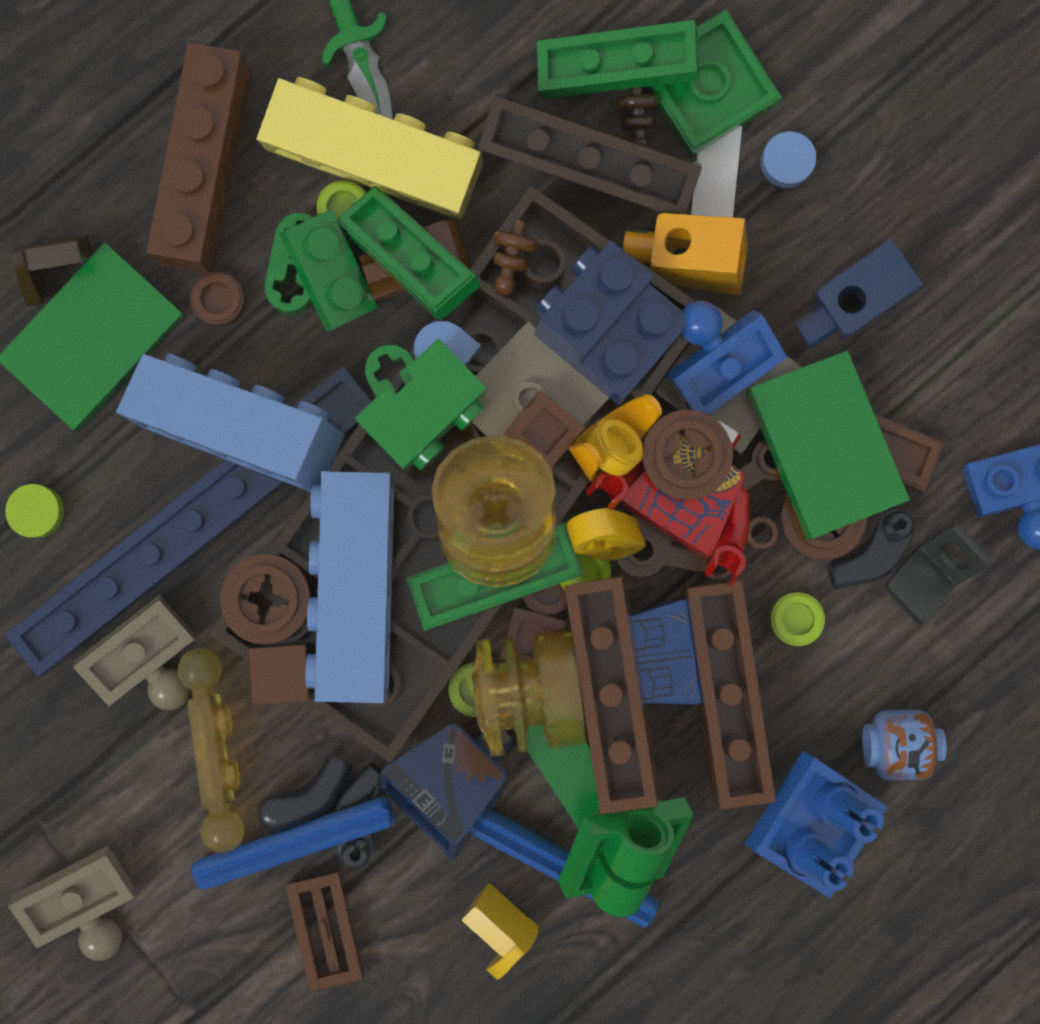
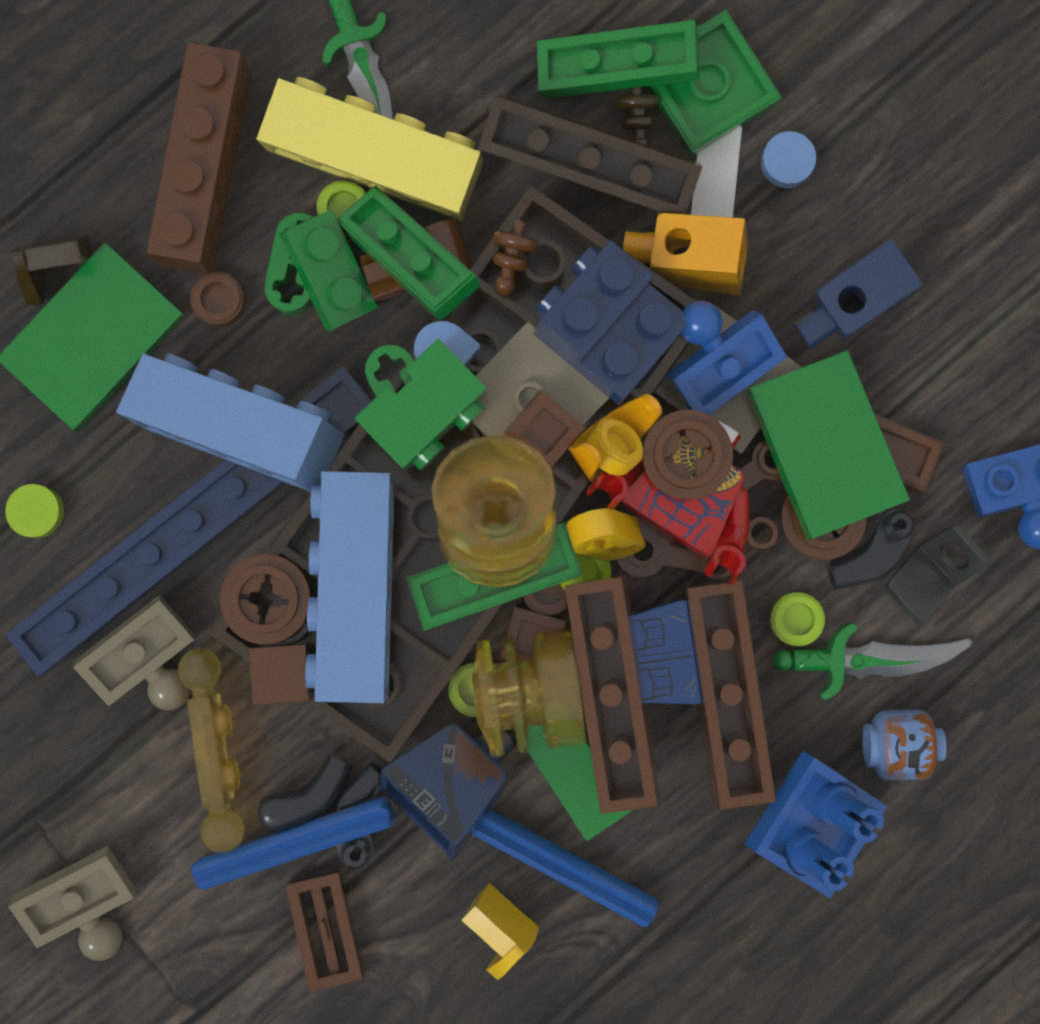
(623, 854): green plate -> none
(870, 659): none -> piece

